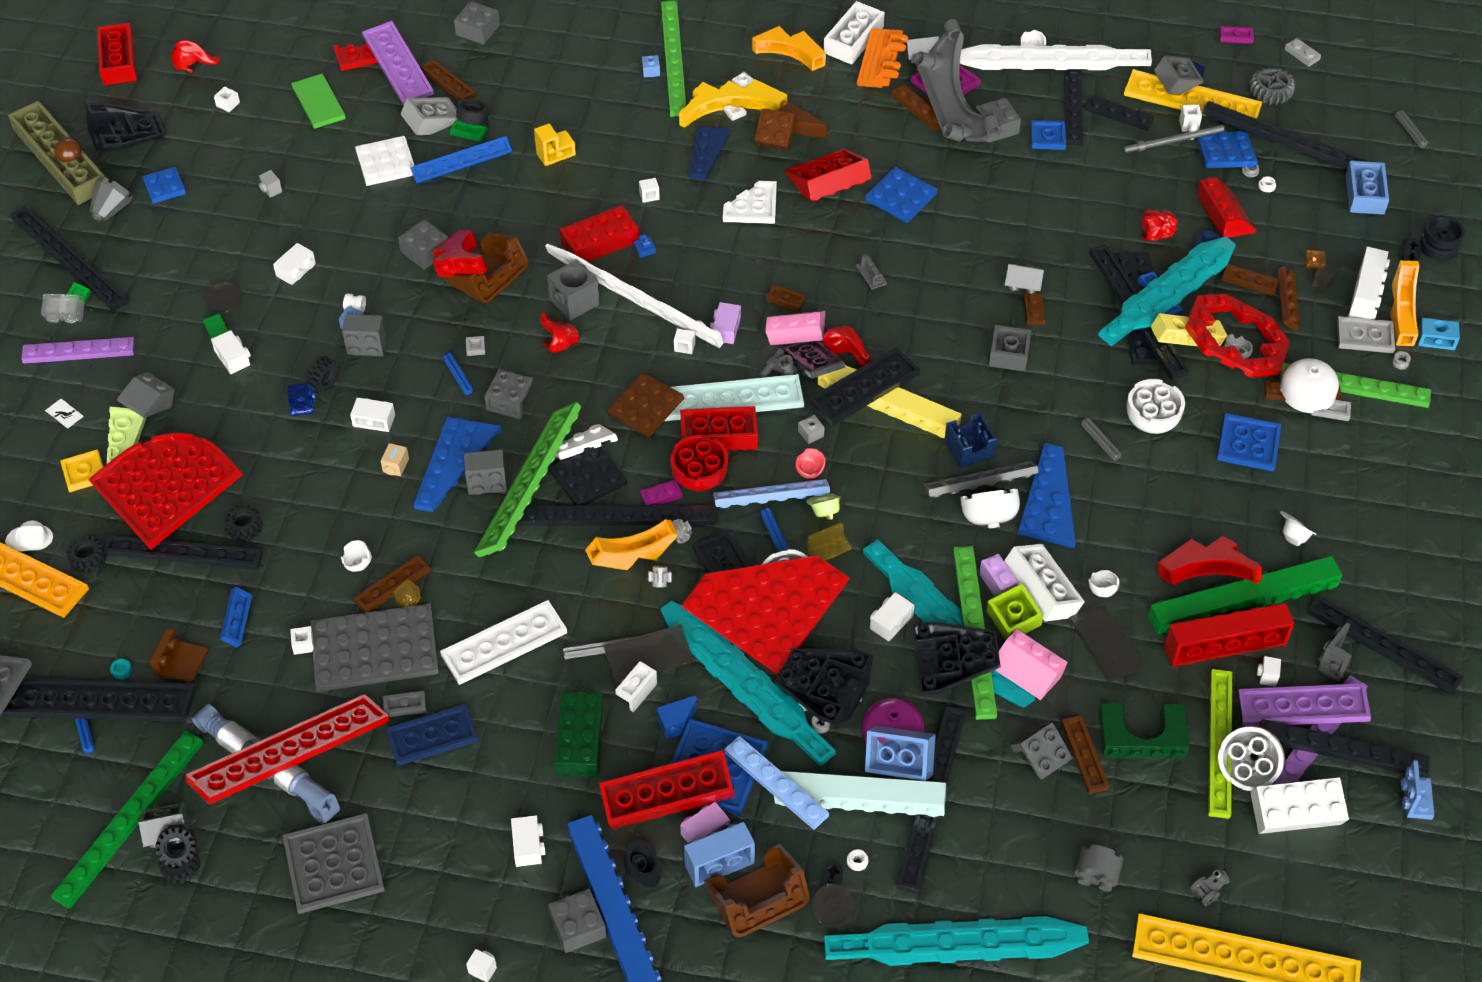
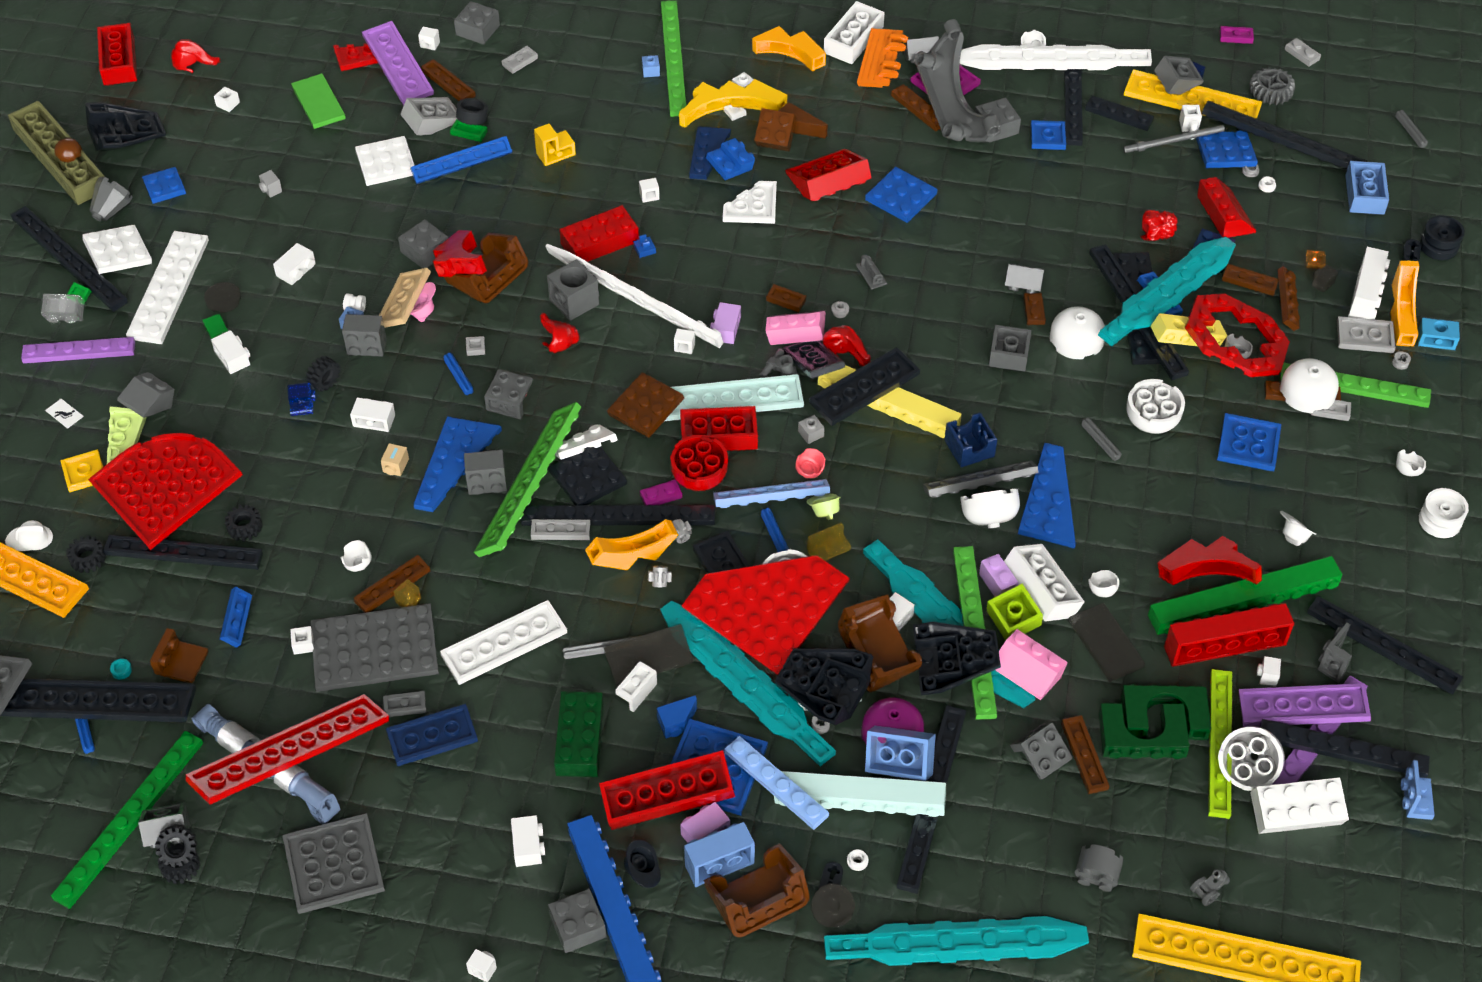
(117, 249): none -> white plate
(167, 287): none -> white plate
(403, 297): none -> tan tile
(424, 305): none -> bright pink piece
(429, 38): none -> white plate
(519, 59): none -> light grey plate
(560, 529): none -> light grey plate
(731, 159): none -> blue plate
(840, 309): none -> light grey plate
(872, 630): none -> reddish brown windscreen
(1076, 332): none -> white cylinder
(1139, 699): none -> dark green arch
(1410, 464): none -> white hair
(1443, 513): none -> white wheel

